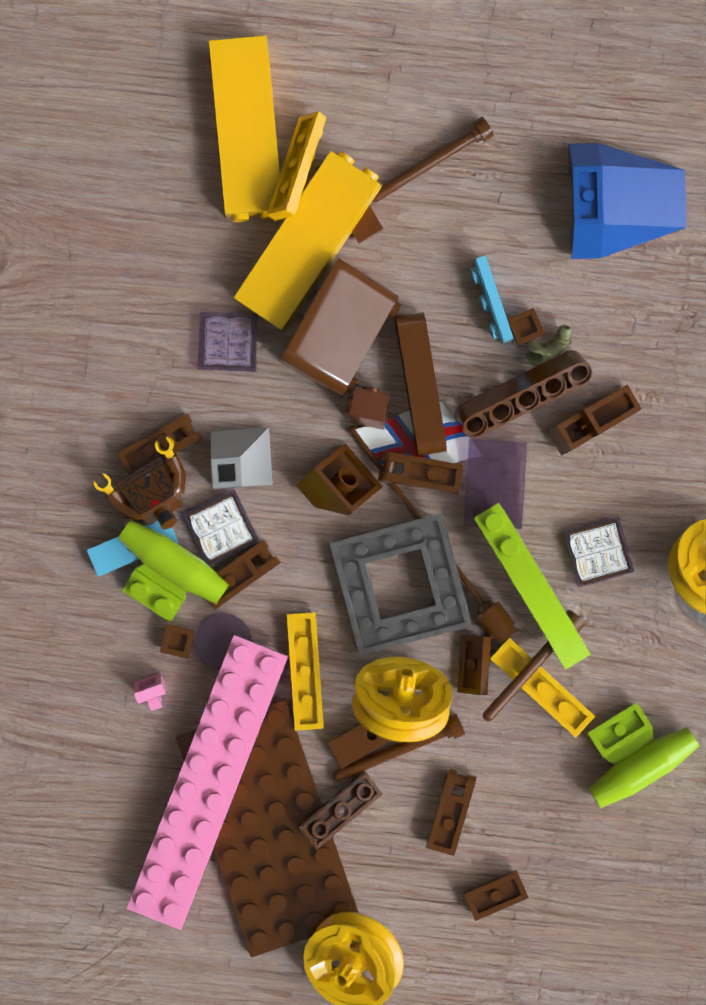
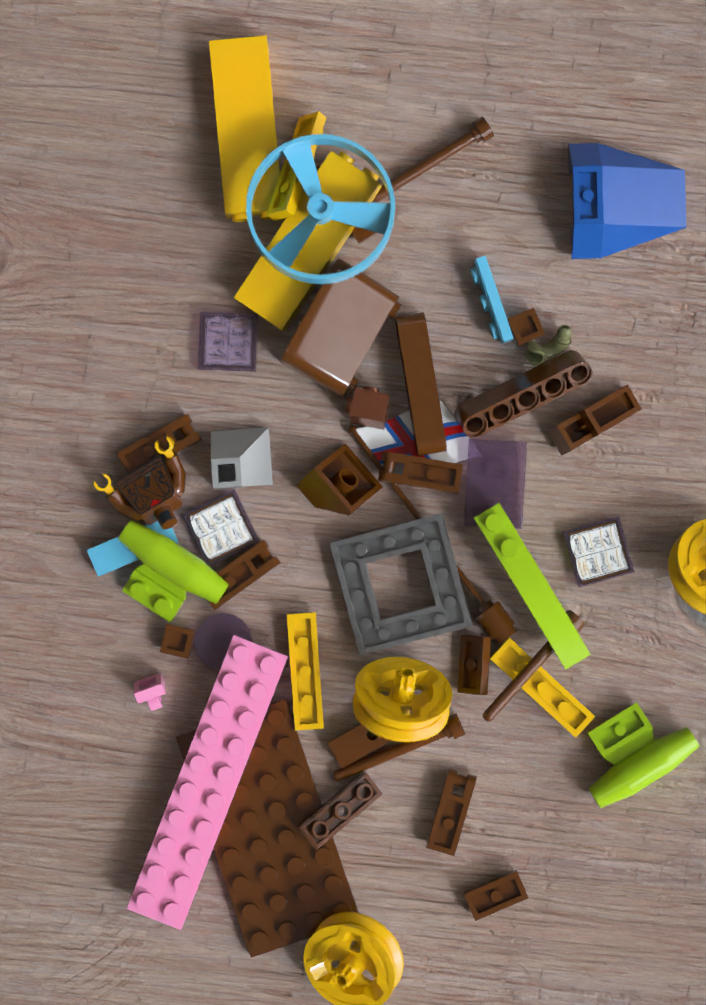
(321, 208): none -> medium azure piece

